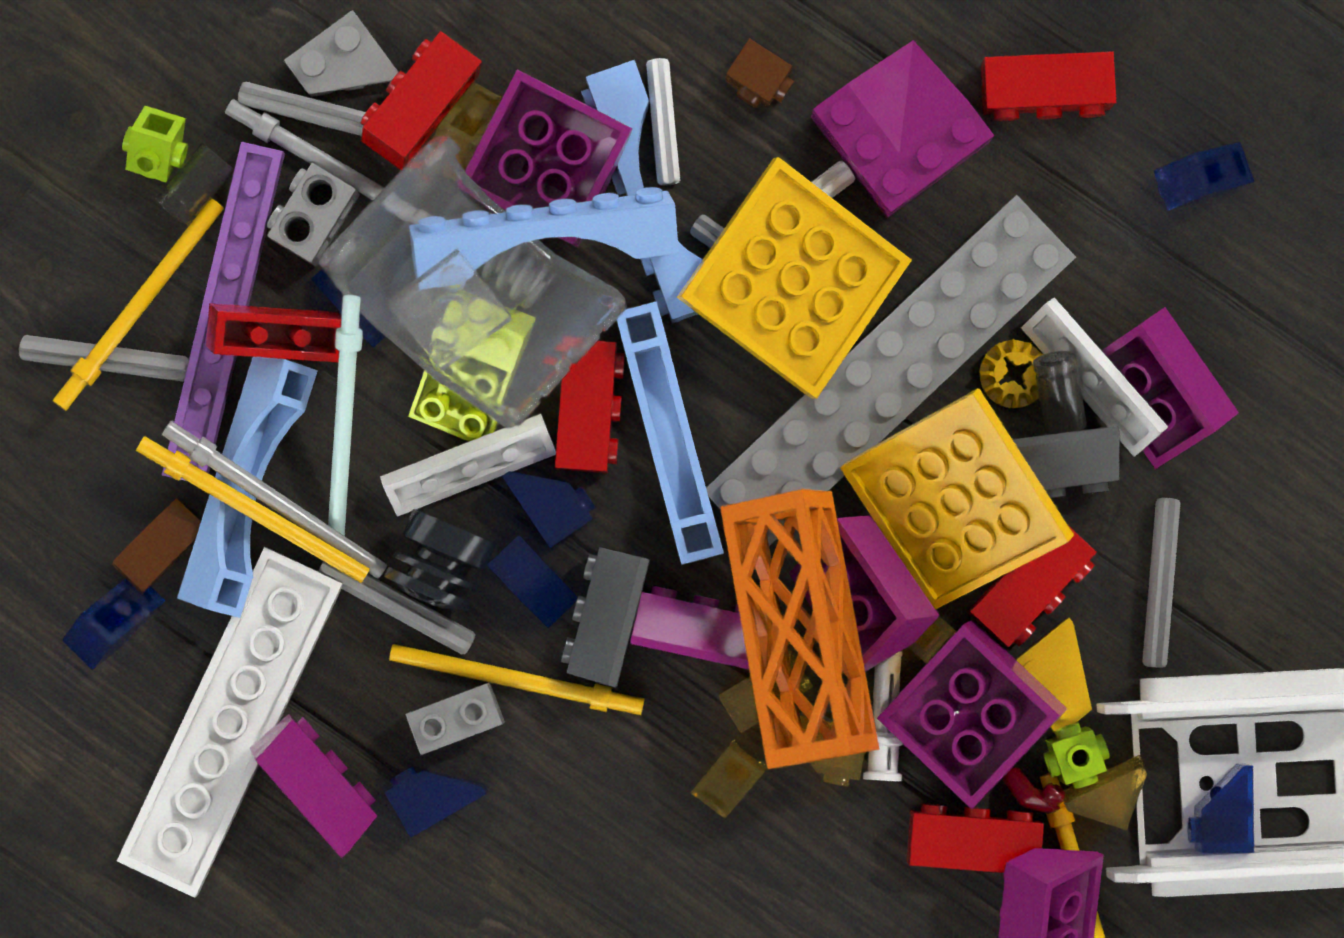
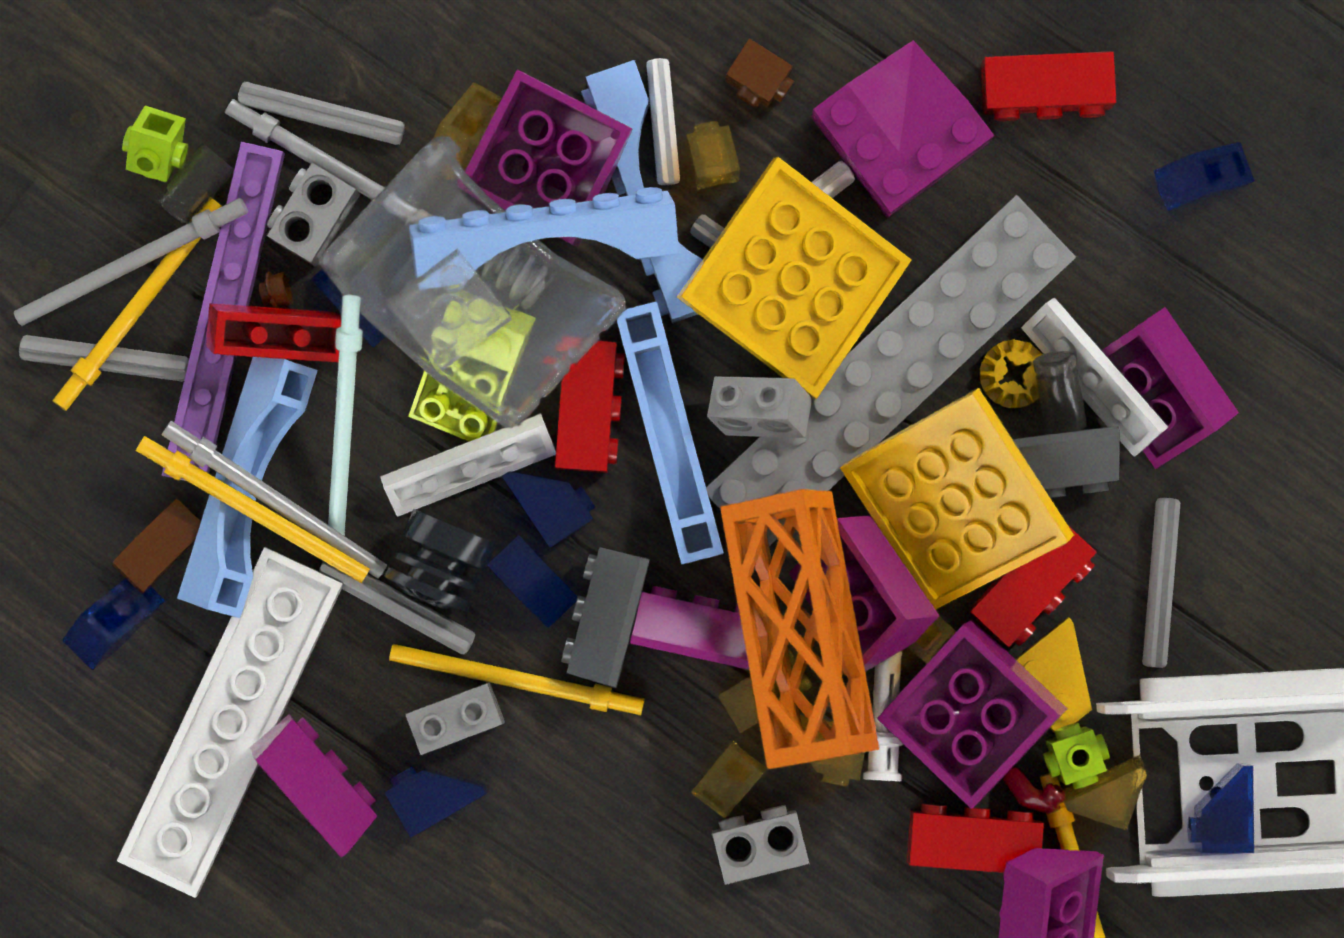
(202, 225): none -> light grey bar
(276, 290): none -> reddish brown plate
(341, 59): light grey wing -> none
(419, 99): red brick -> none
(712, 155): none -> clear yellow slope
(759, 407): none -> light grey brick
(762, 856): none -> light grey brick

